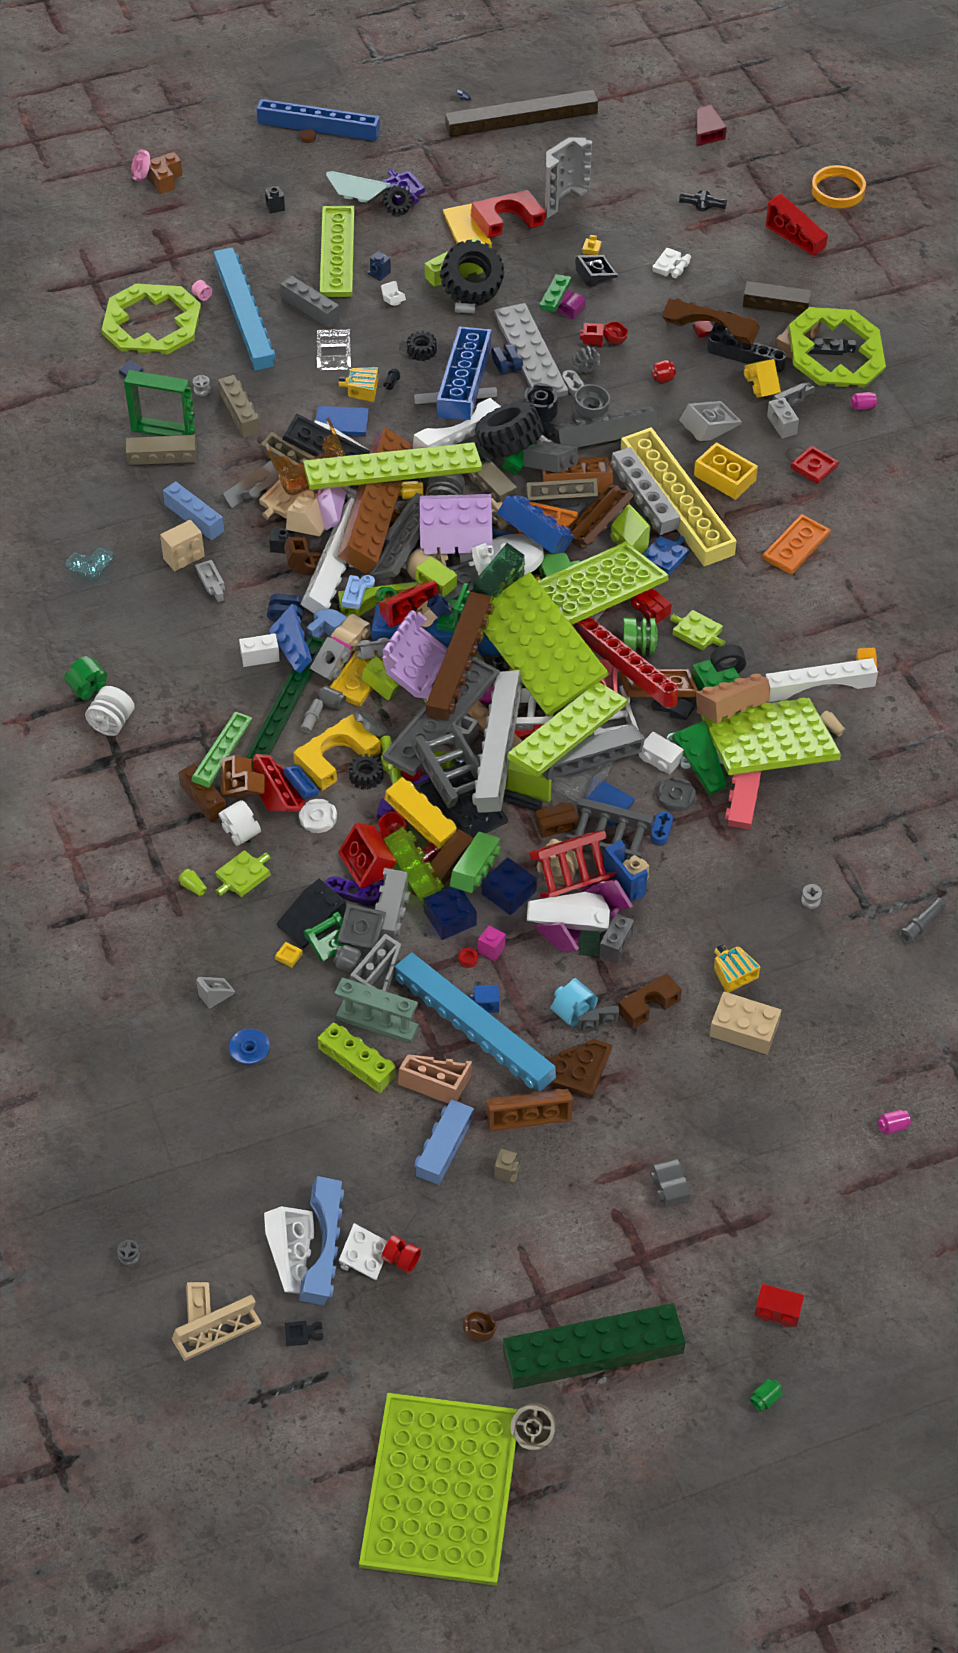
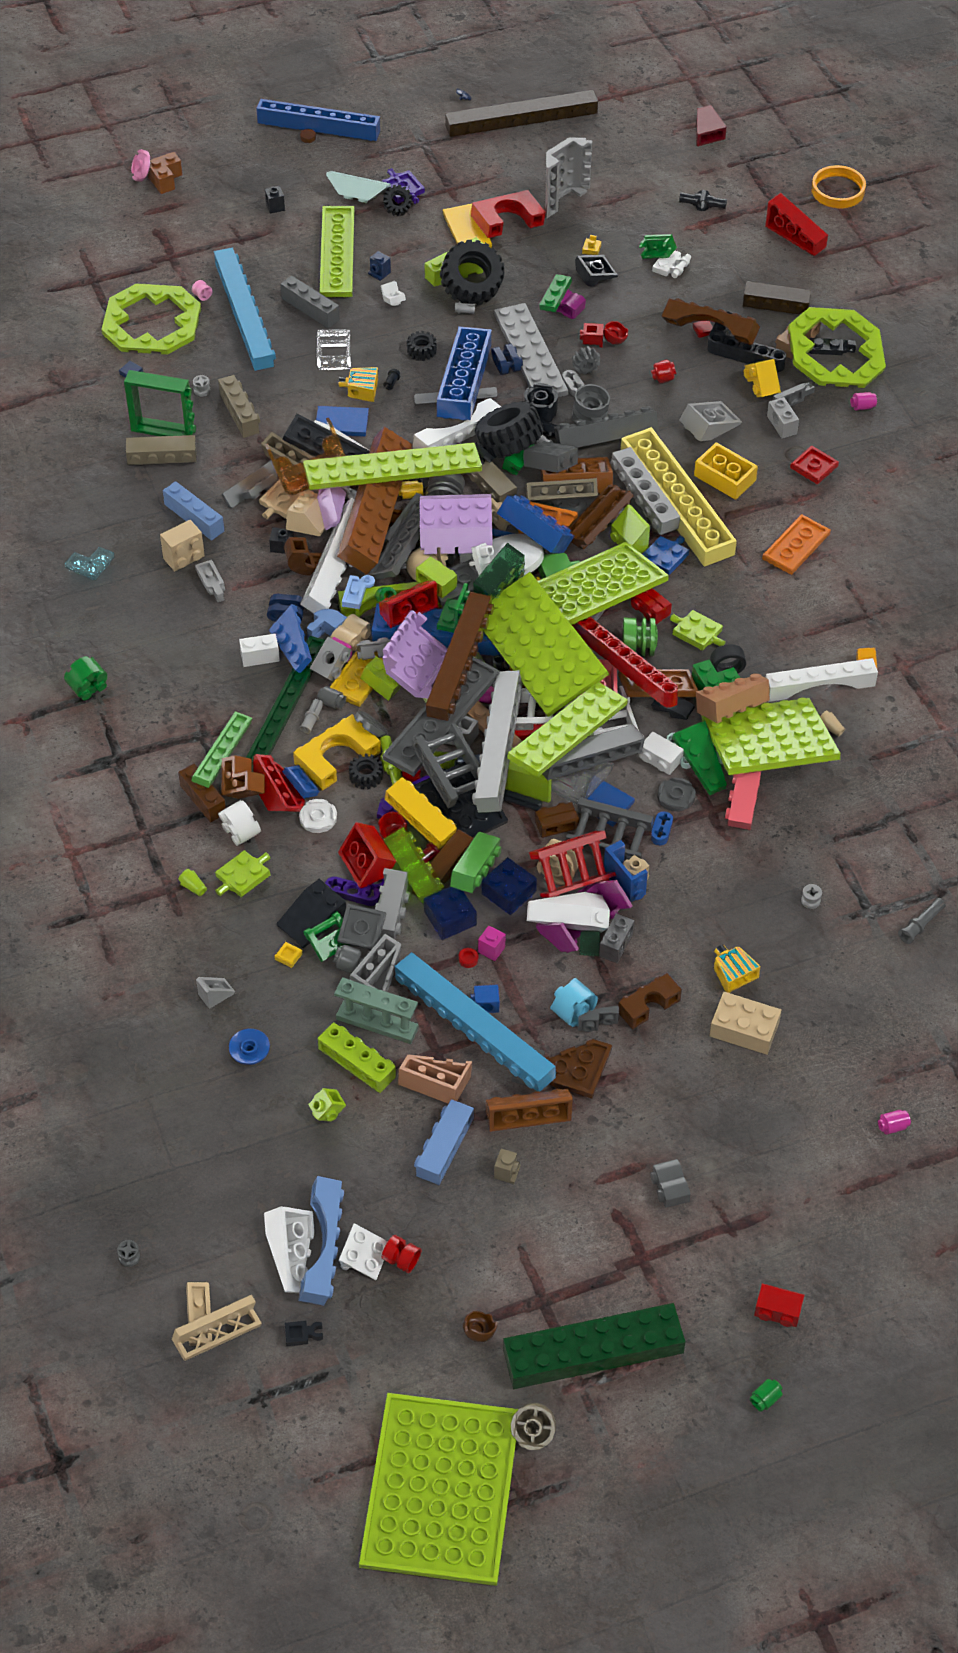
(109, 710): white wheel -> none
(327, 1105): none -> lime brick
(434, 608): dark blue leg -> none
(658, 246): none -> green hinge

